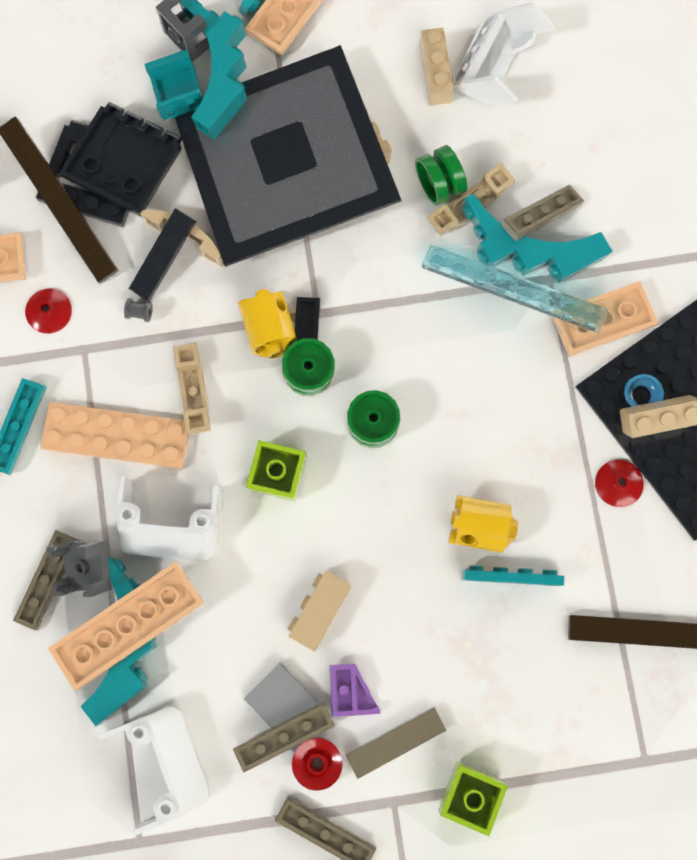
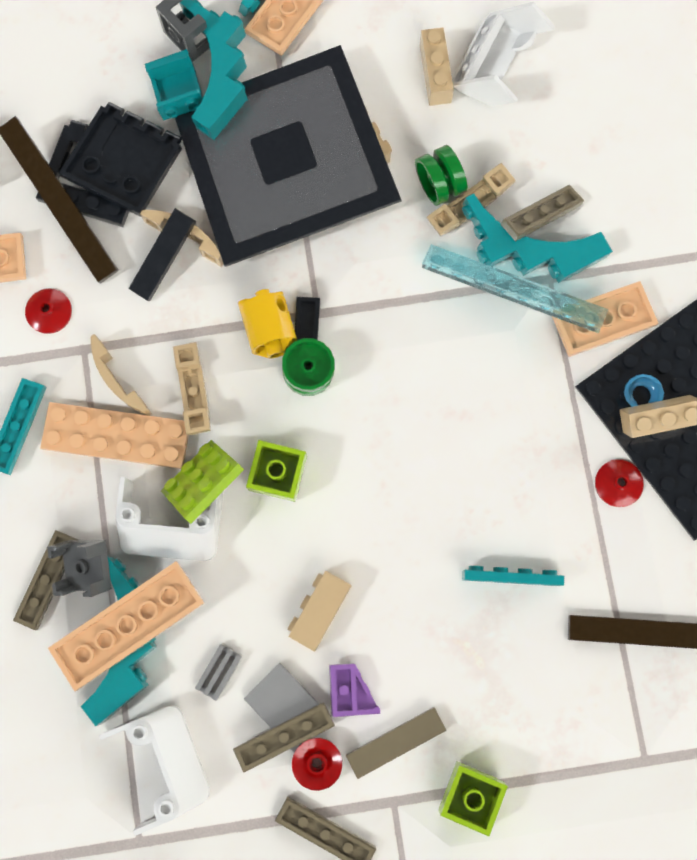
(101, 357): none -> tan slope
(138, 310): dark grey bush -> none
(201, 480): none -> lime plate
(207, 691): none -> light grey tile
(387, 415): green wheel -> none
(482, 524): yellow cylinder -> none

